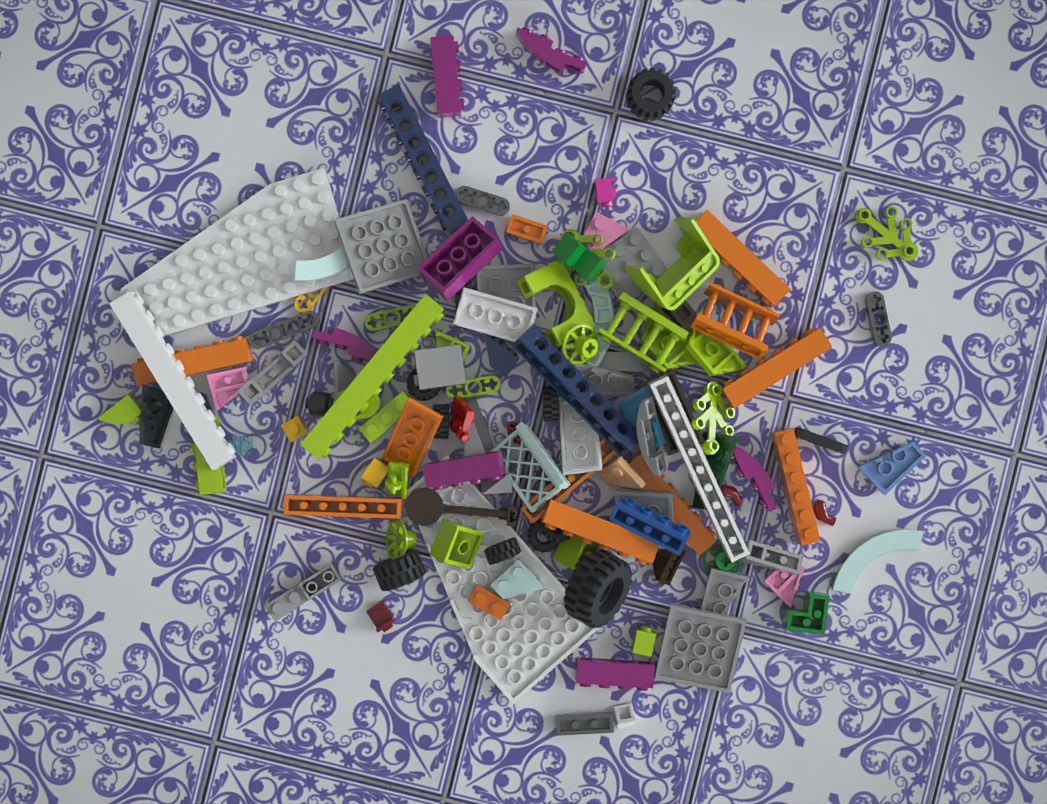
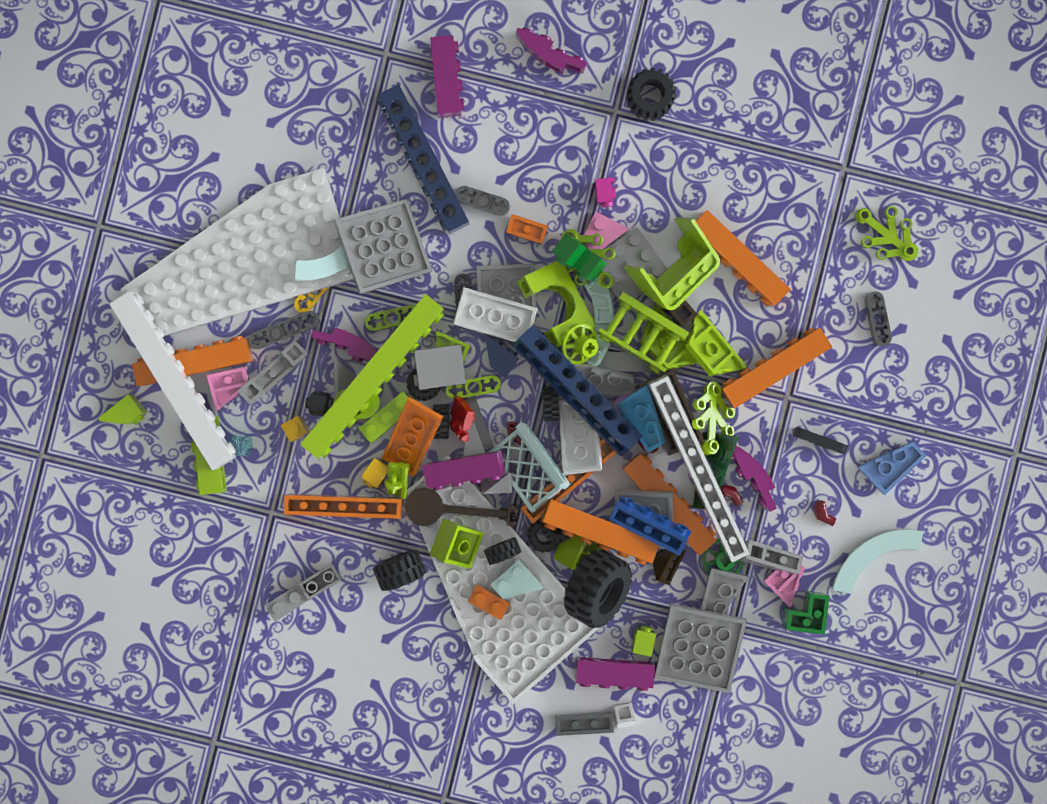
(154, 416): black wing -> none
(381, 617): dark red bracket -> none
(402, 539): lime wheel -> none
(459, 258): magenta brick -> none
(621, 474): light nougat wing -> none
(654, 459): light grey slope -> none
(727, 335): orange fence -> none
(795, 486): orange brick -> none

